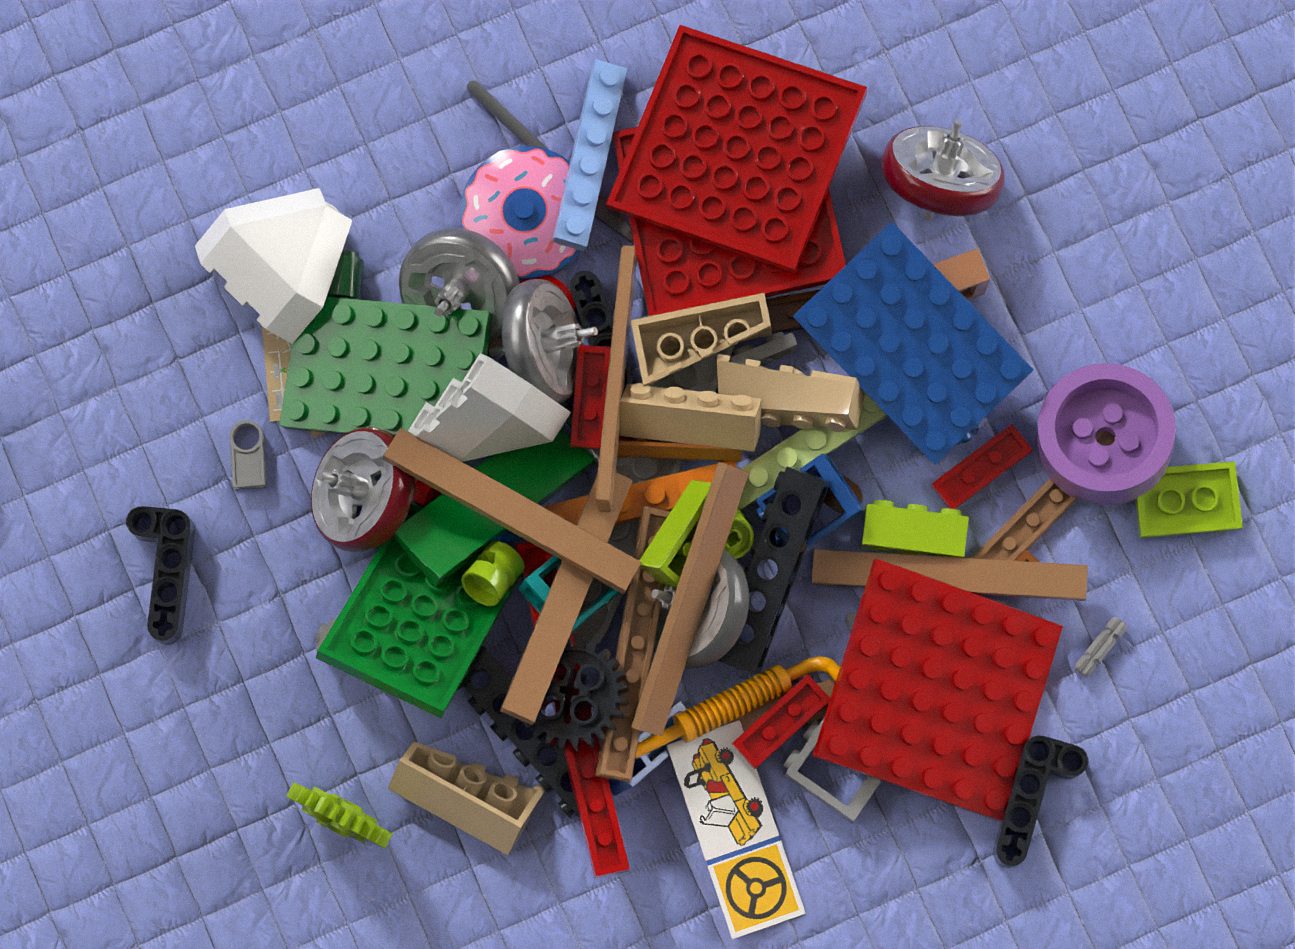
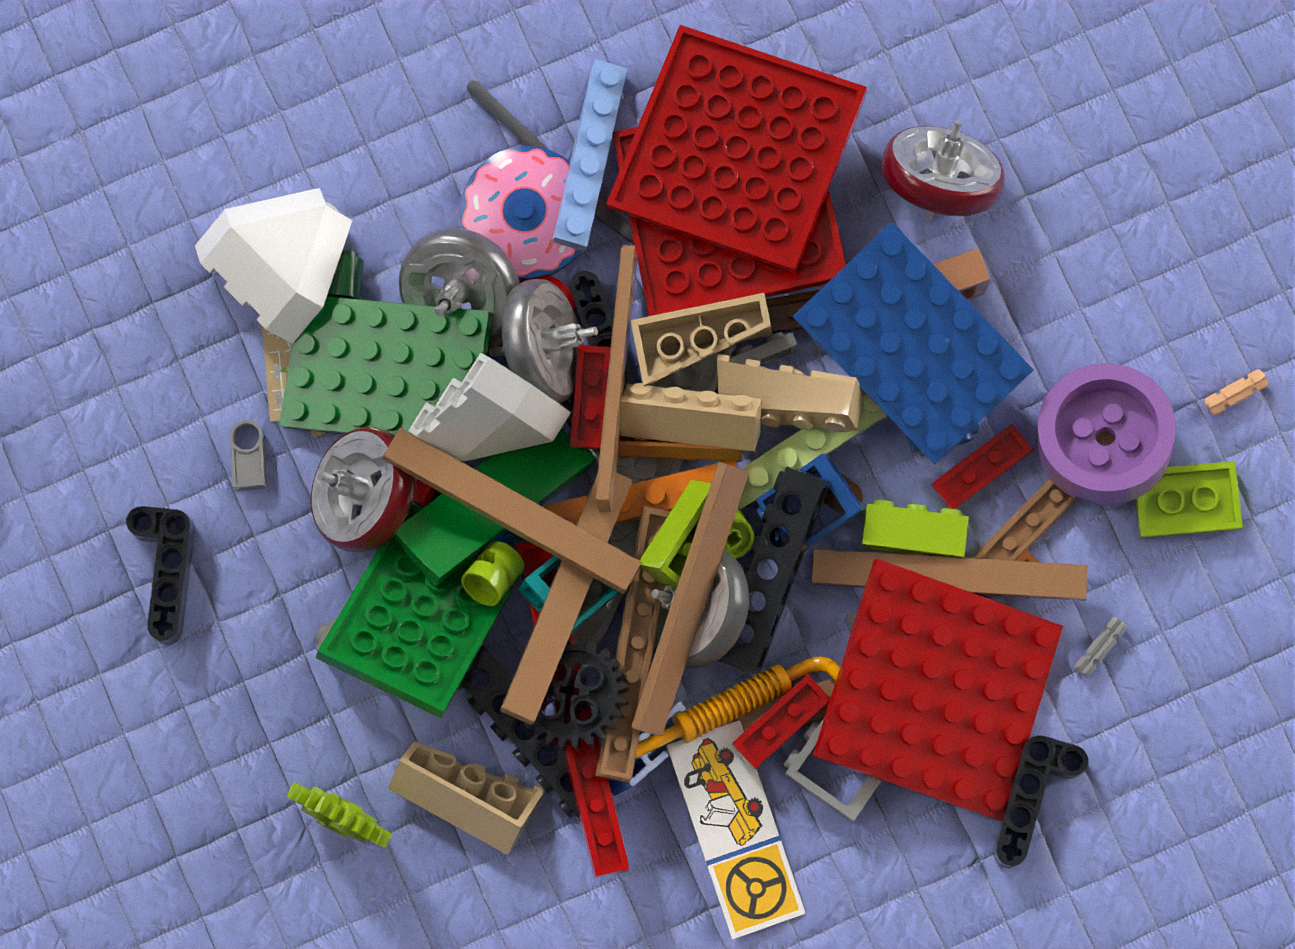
(1236, 392): none -> light nougat axle

